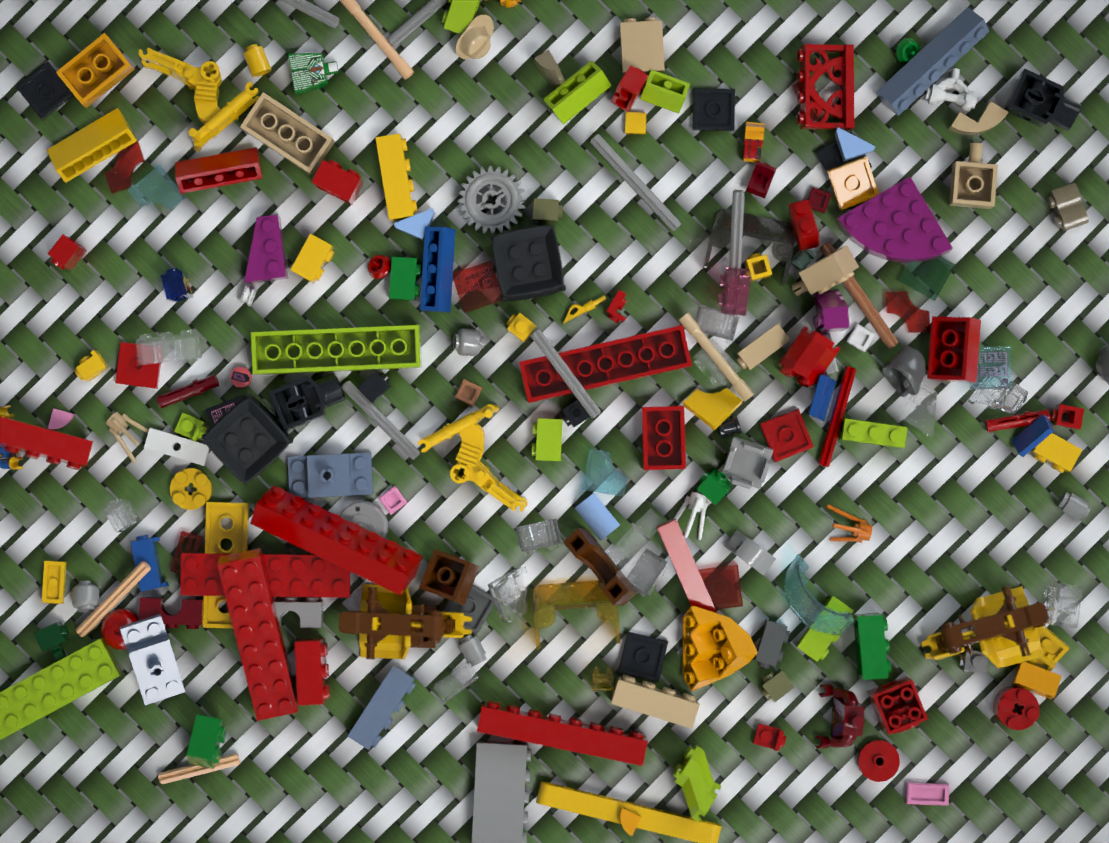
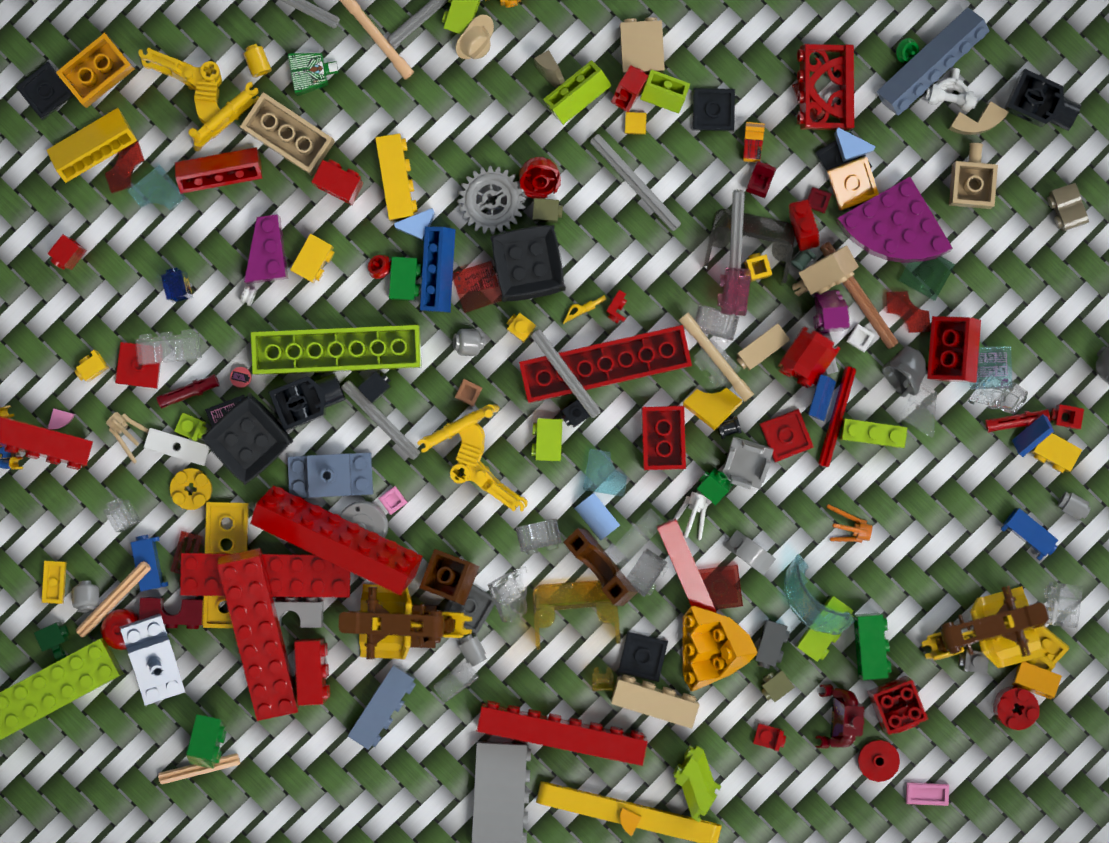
(539, 177): none -> red cylinder
(1031, 533): none -> blue brick

